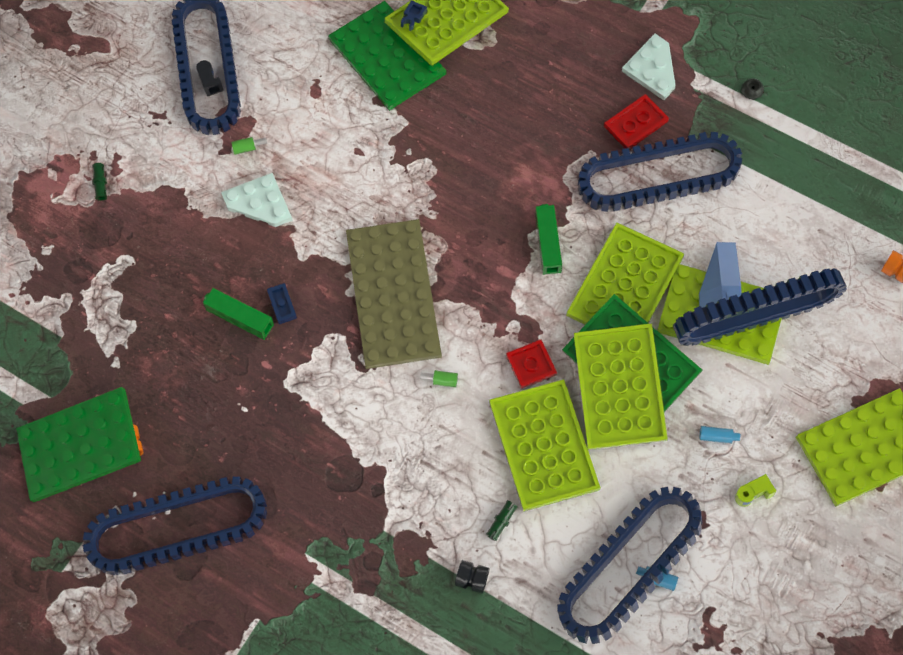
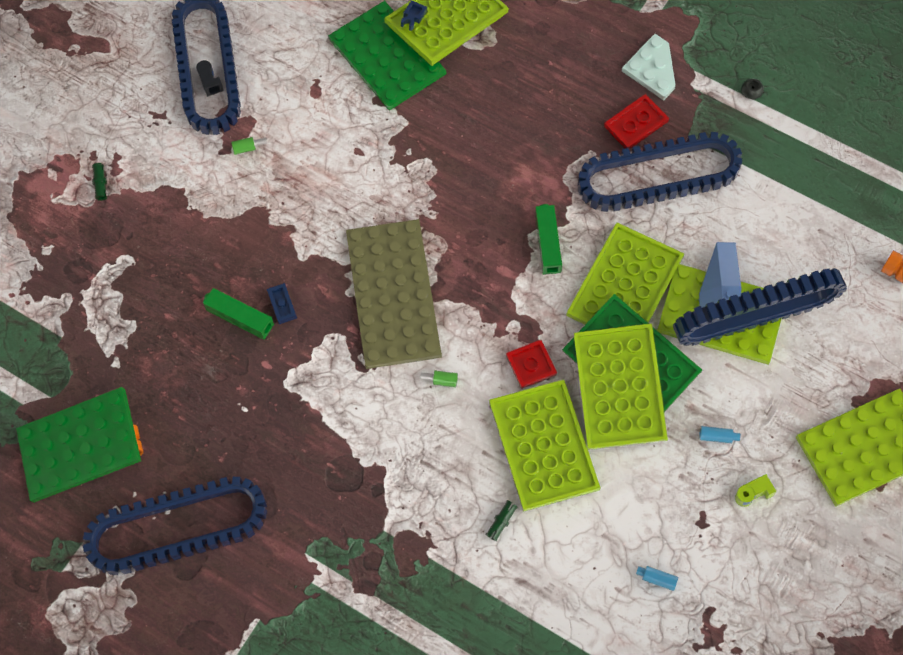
(259, 201): light aqua plate -> none
(472, 576): black wheel -> none
(646, 582): dark blue piece -> none

